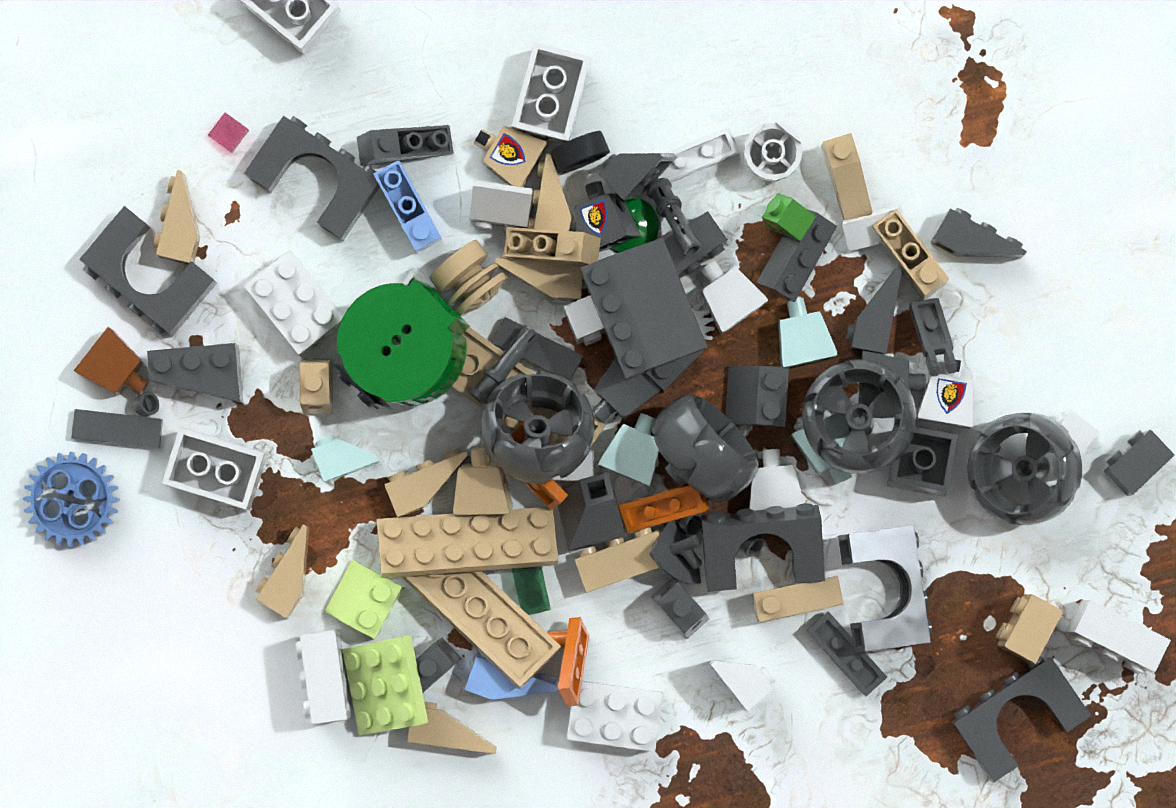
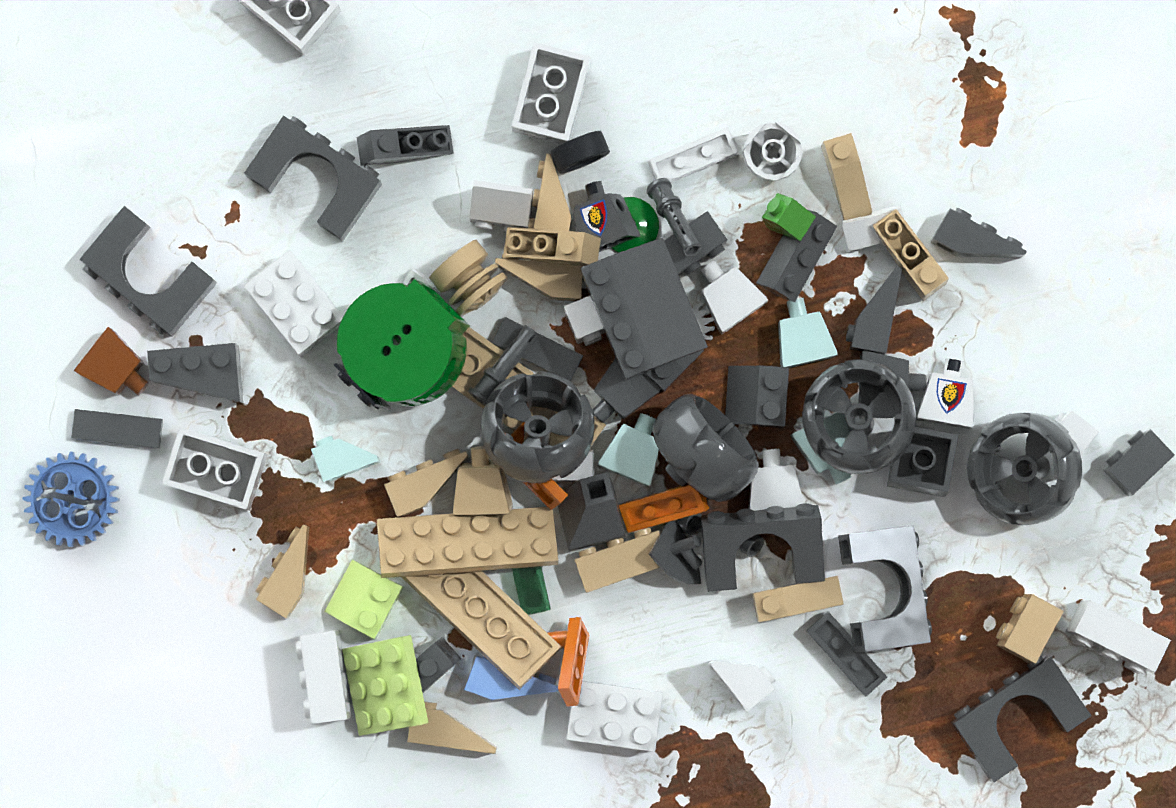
(146, 404): dark grey hinge -> none
(180, 229): tan slope -> none
(228, 132): clear pink tile -> none
(316, 386): tan torso -> none
(407, 206): light blue slope -> none
(511, 154): tan torso -> none
(633, 172): dark grey slope -> none
(680, 607): dark grey torso -> none
(933, 334): dark grey hinge -> none

